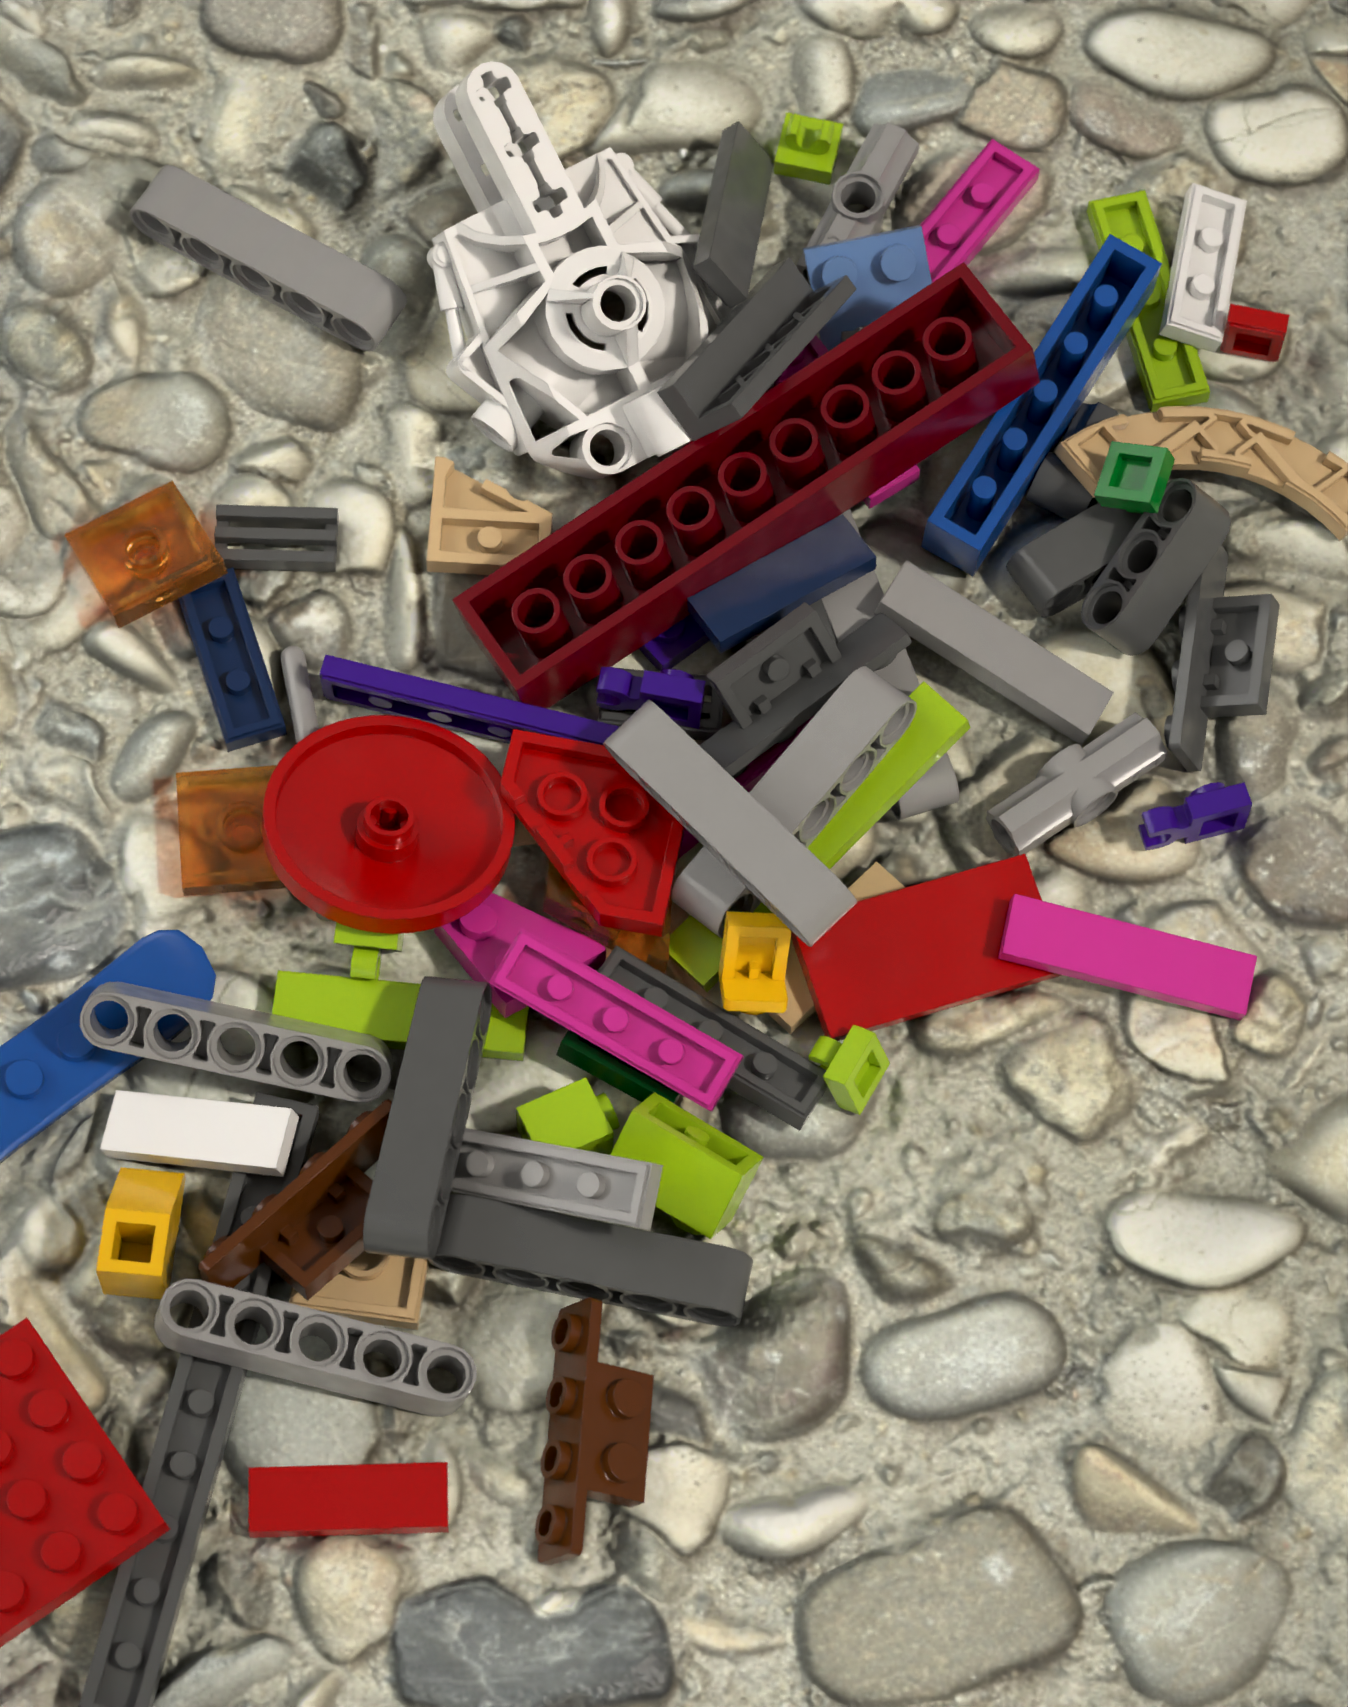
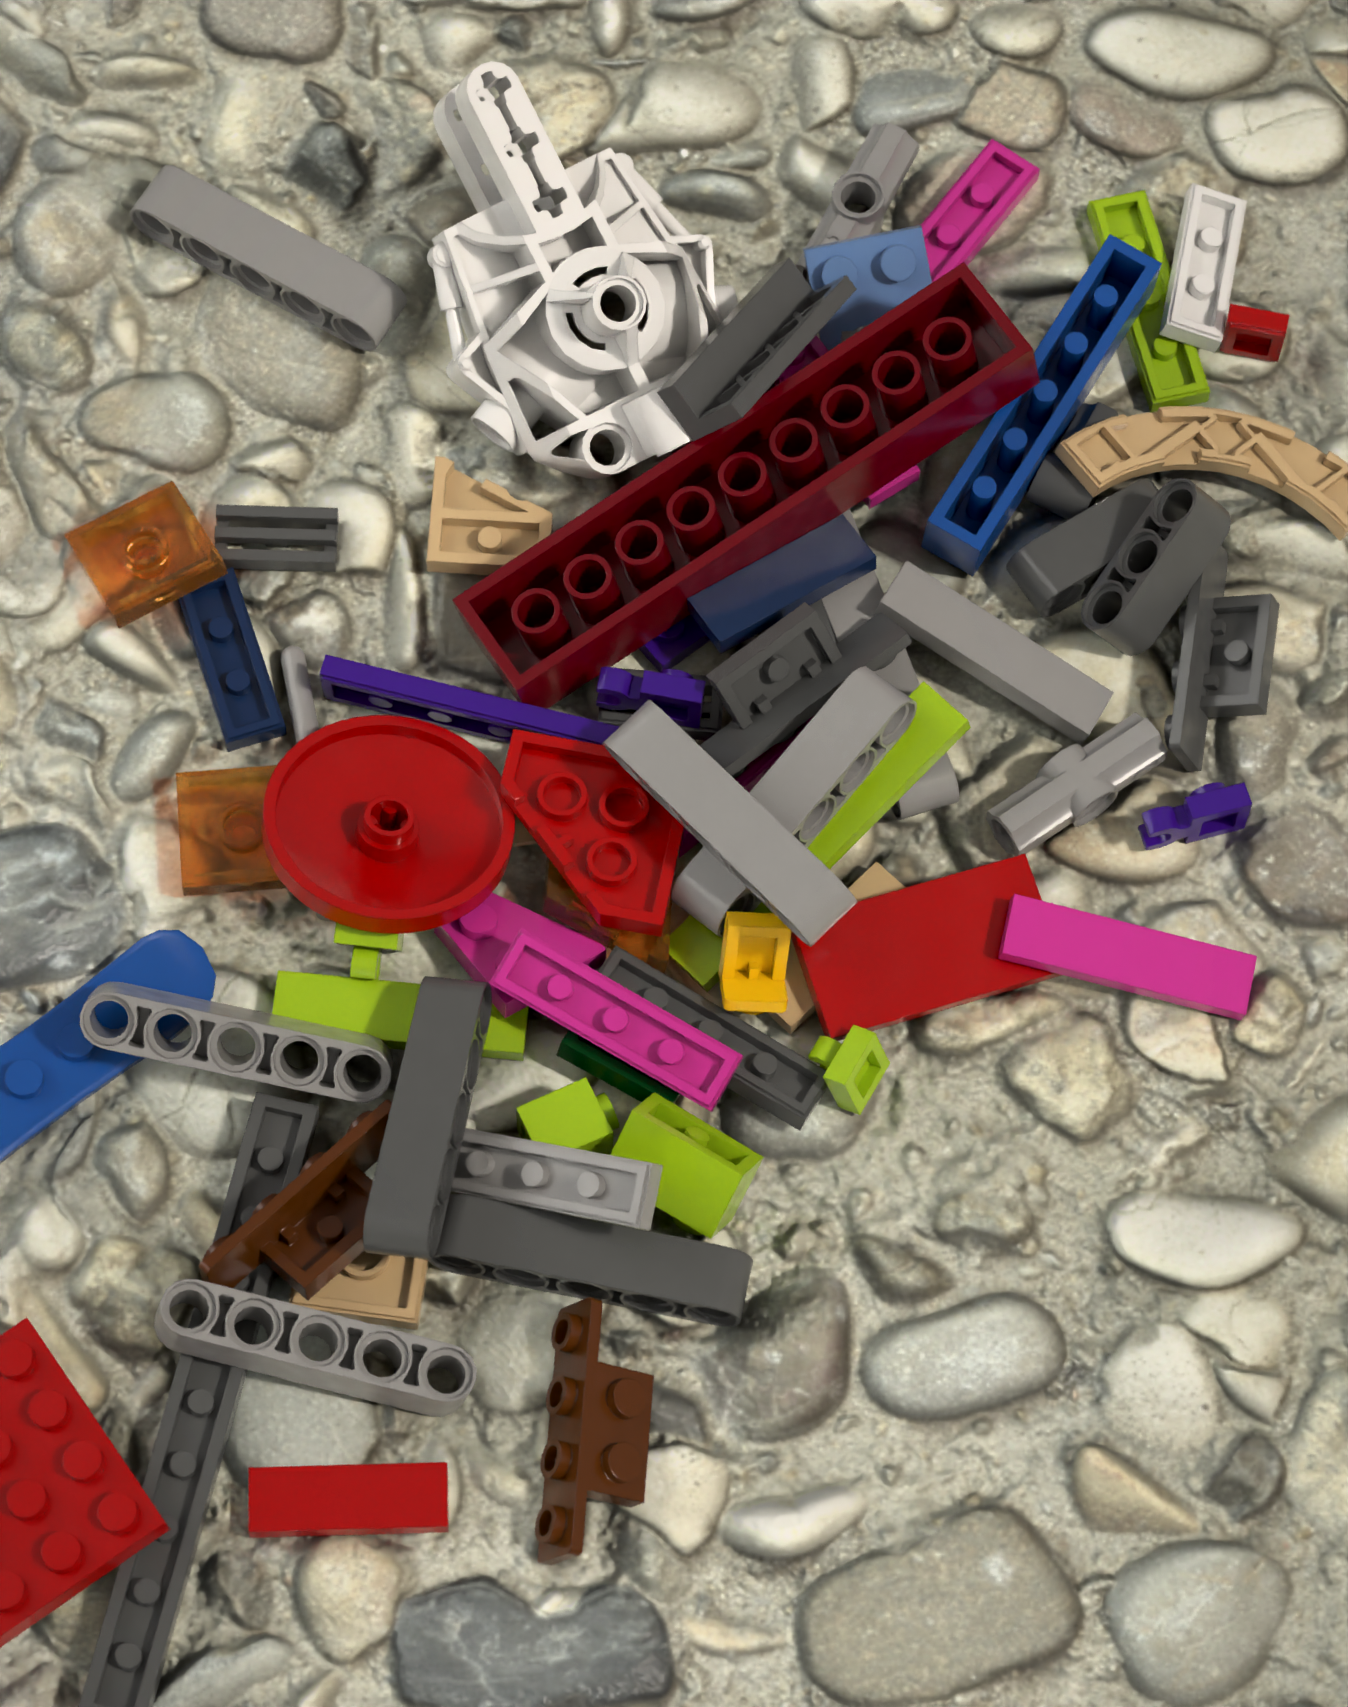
(140, 1233): yellow slope -> none
(199, 1133): white tile -> none
(733, 215): dark grey tile -> none
(808, 148): lime tile -> none
(1134, 477): green tile -> none

